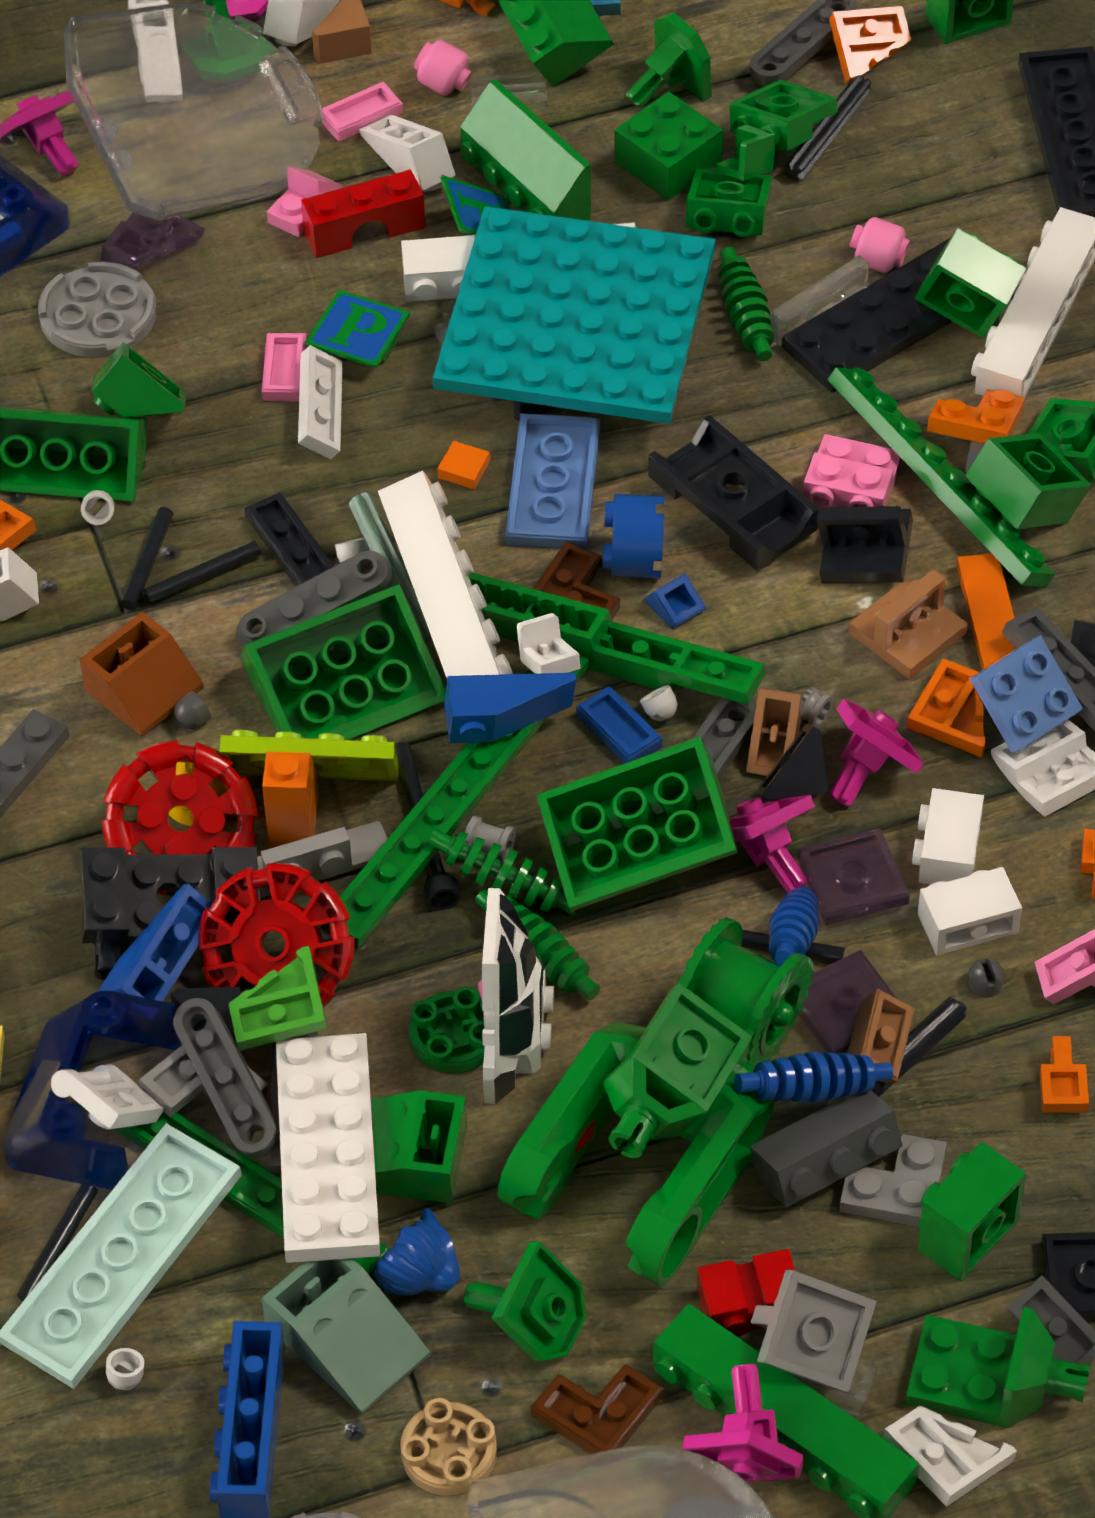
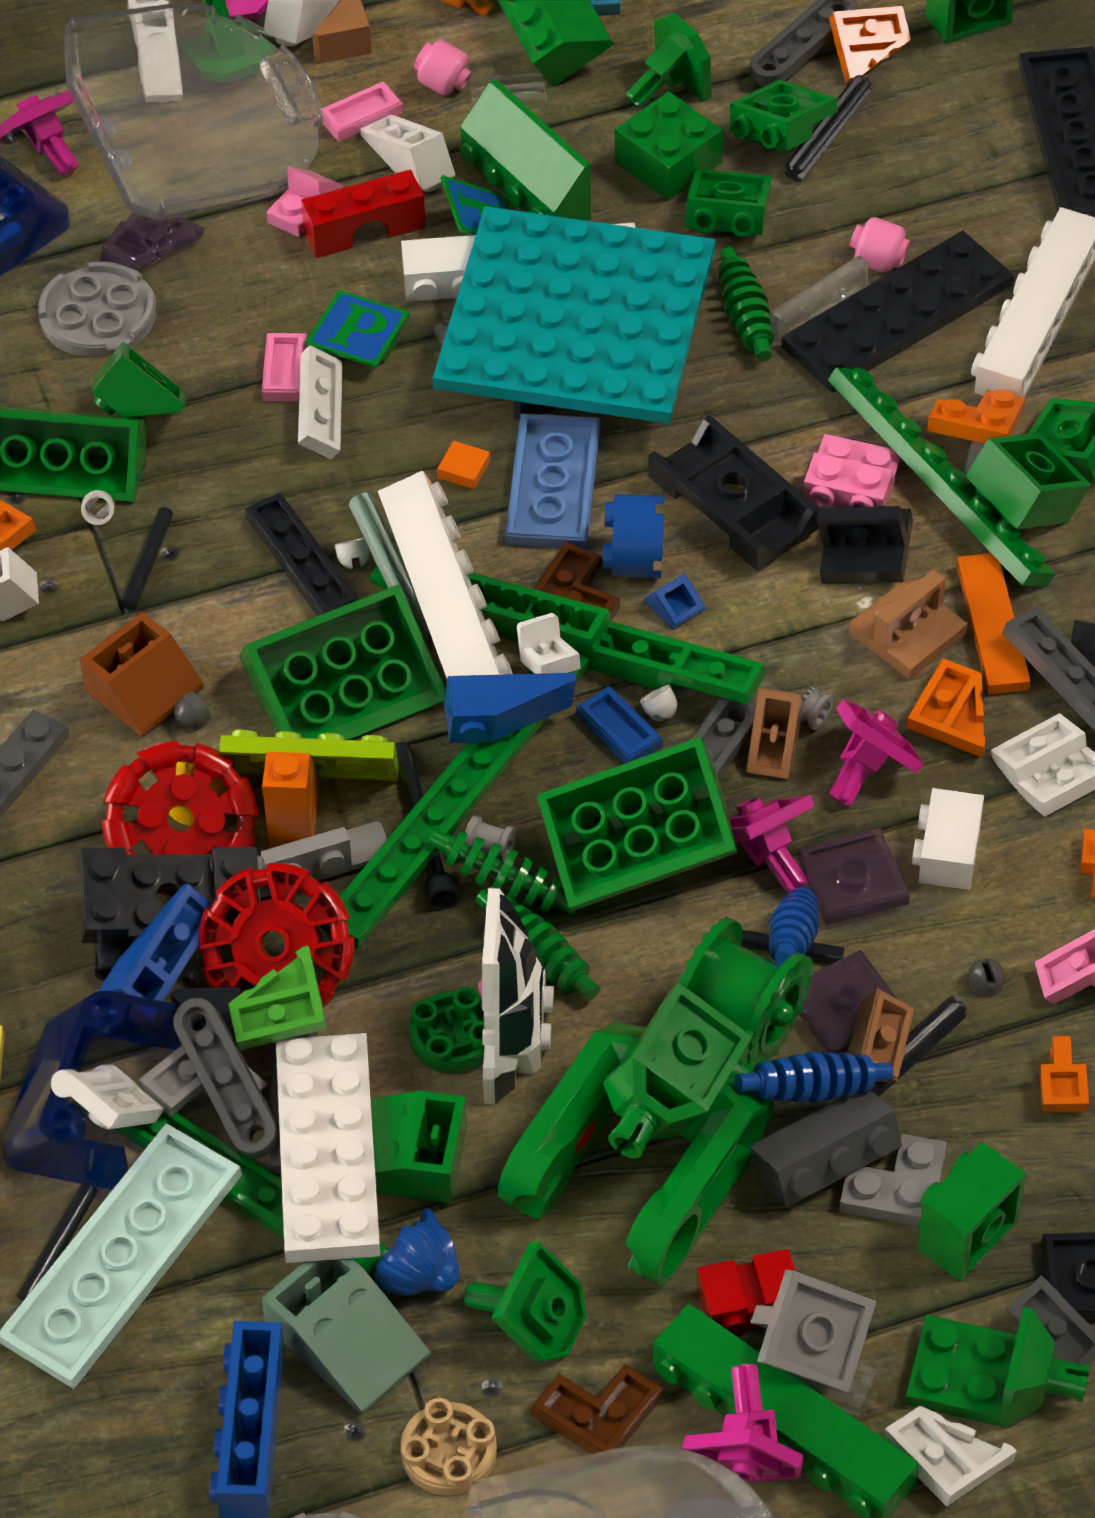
(124, 1368): white hinge -> none
(202, 572): black bar -> none
(318, 596): dark grey plate -> none
(752, 154): green panel -> none
(799, 769): black slope -> none
(969, 910): white brick -> none
(970, 283): green brick -> none
(1026, 693): medium blue plate -> none

